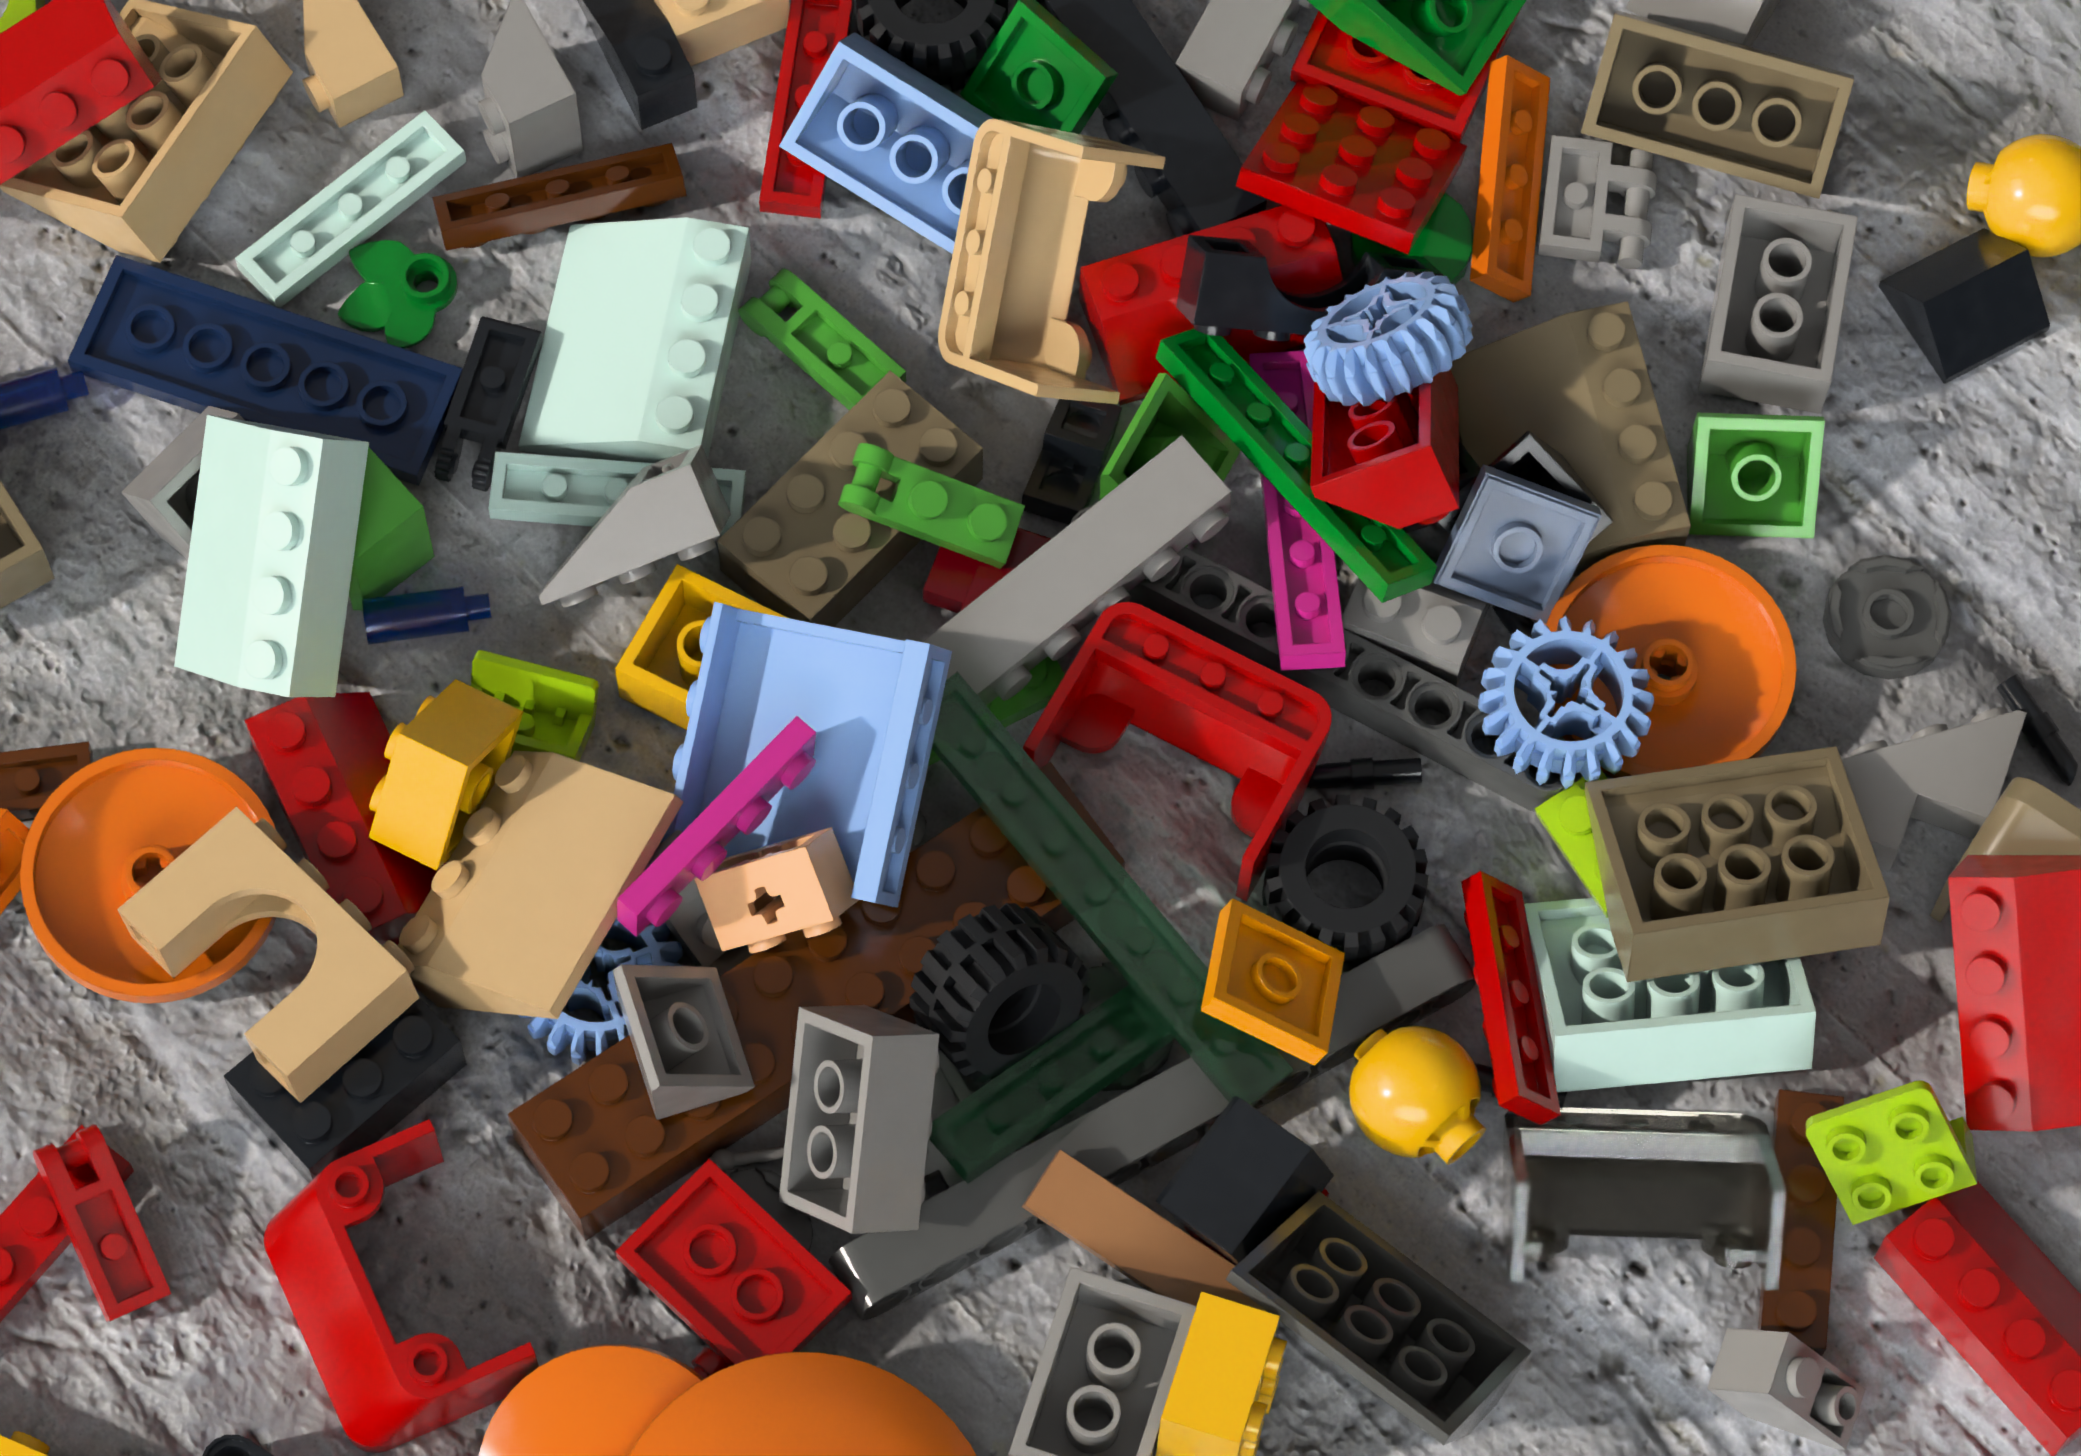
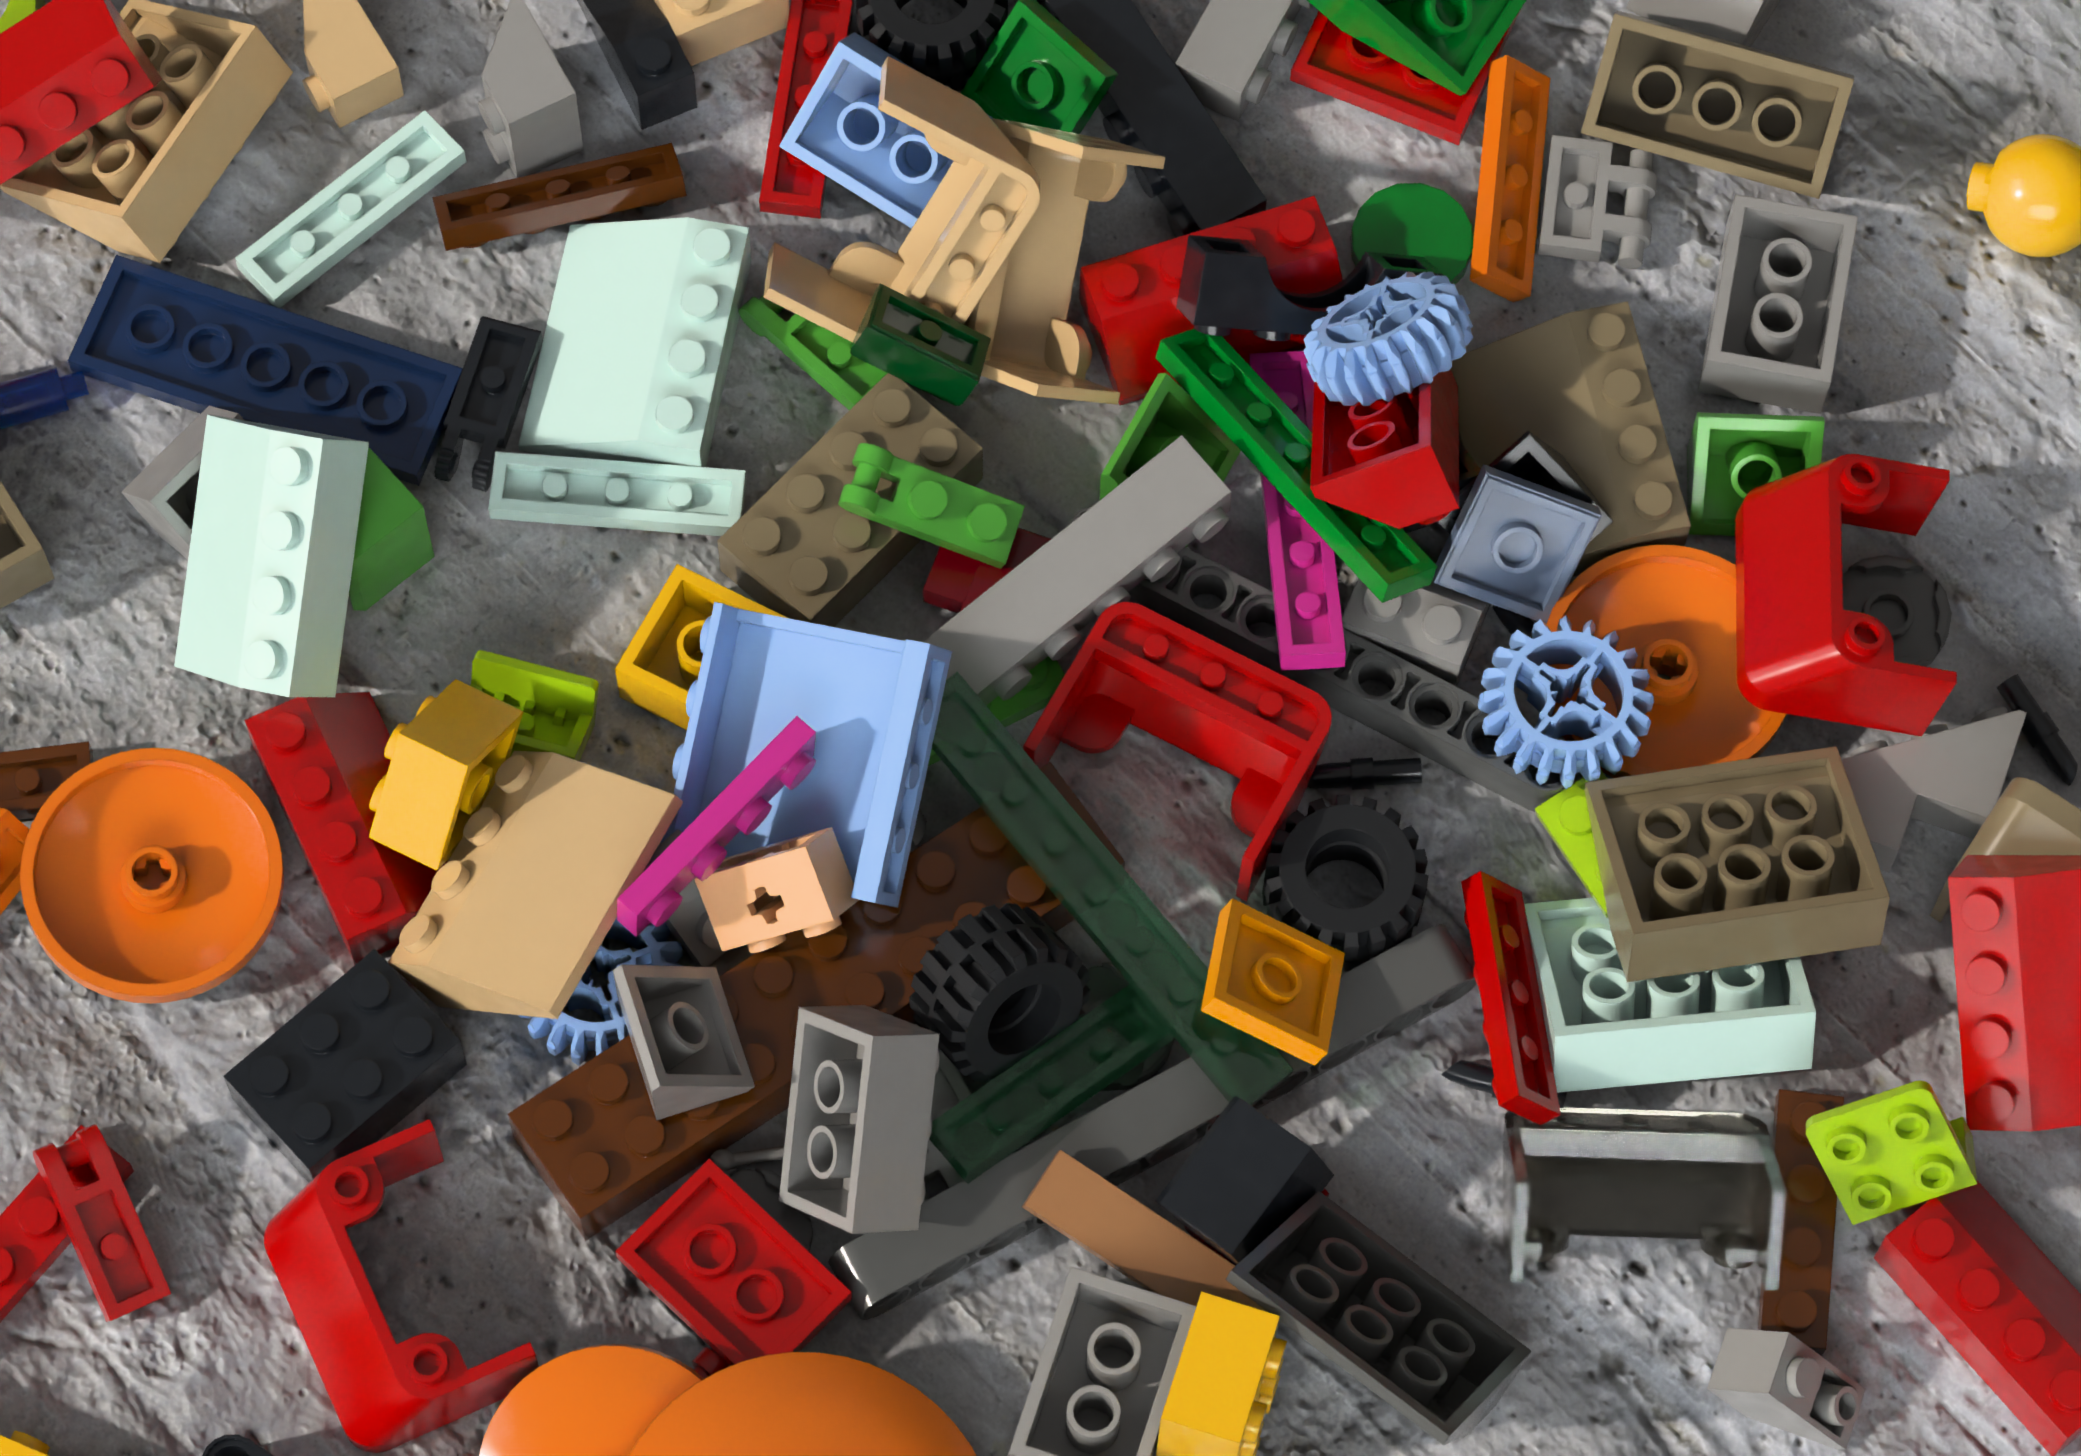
(243, 876): tan arch -> none
(390, 295): green plate -> none
(422, 614): clear blue cylinder -> none
(661, 512): light grey slope -> none
(920, 346): none -> dark green slope
(956, 238): none -> tan windscreen
(1071, 459): black slope -> none
(1352, 166): red plate -> none
(1416, 1093): yellow brick -> none
(1792, 634): none -> red windscreen
(1969, 302): black slope -> none

